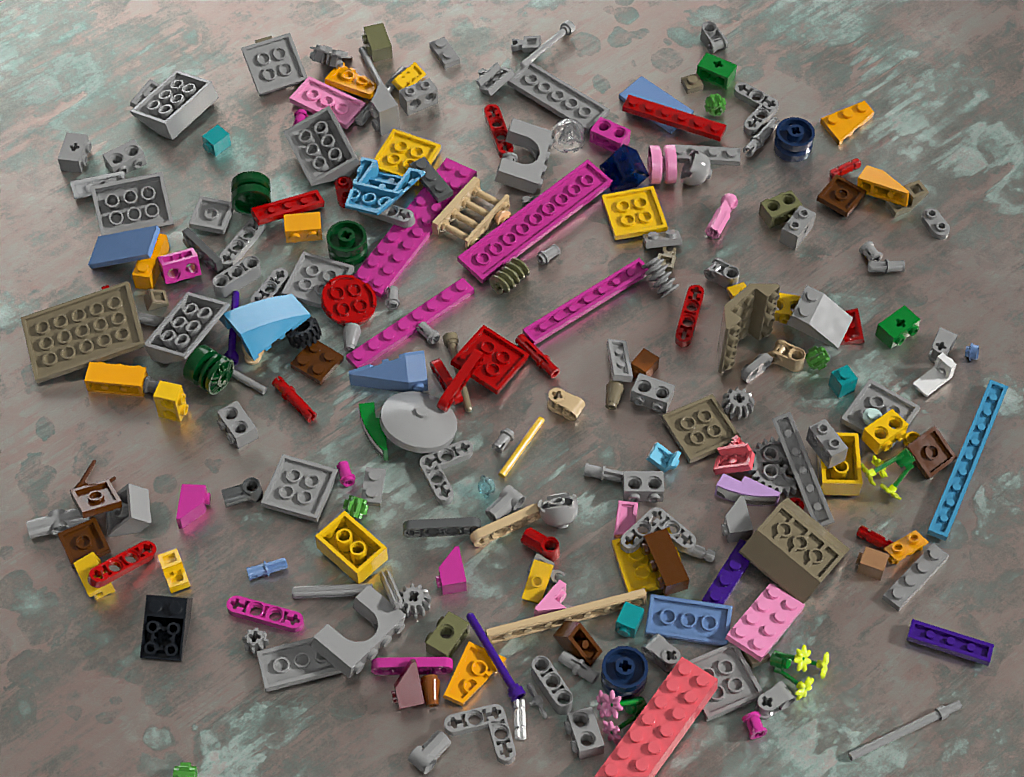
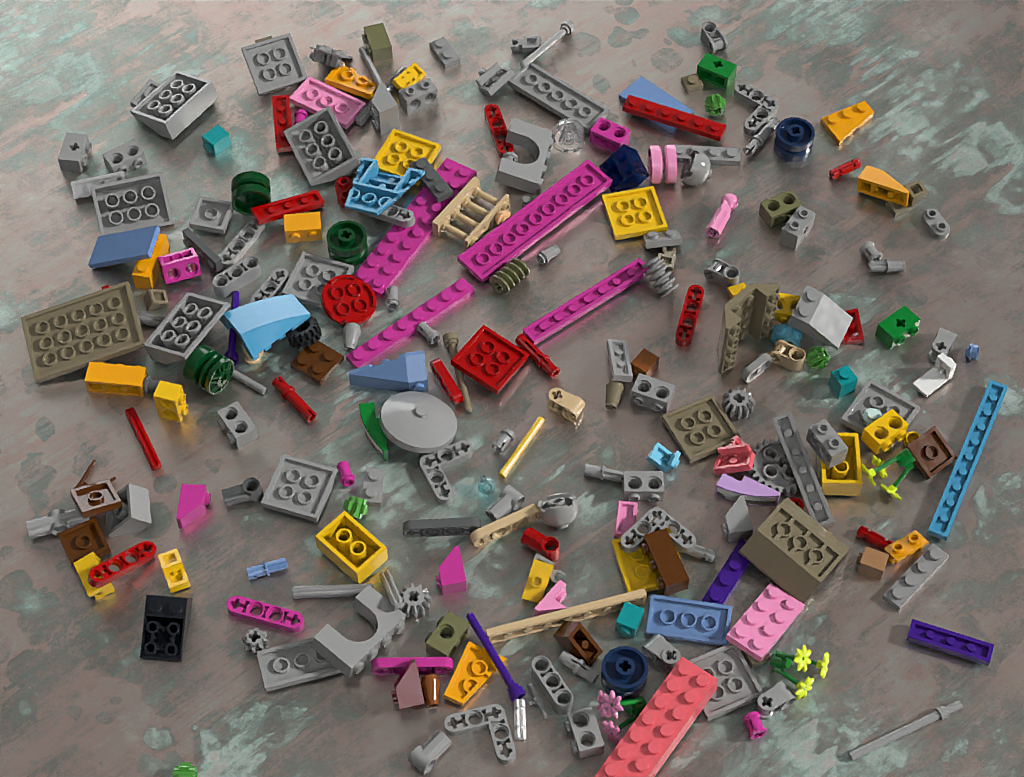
(143, 439): none -> red axle
(282, 121): none -> red plate
(460, 380): red beam -> none
(786, 333): none -> medium azure bracket
(841, 195): reddish brown plate -> none

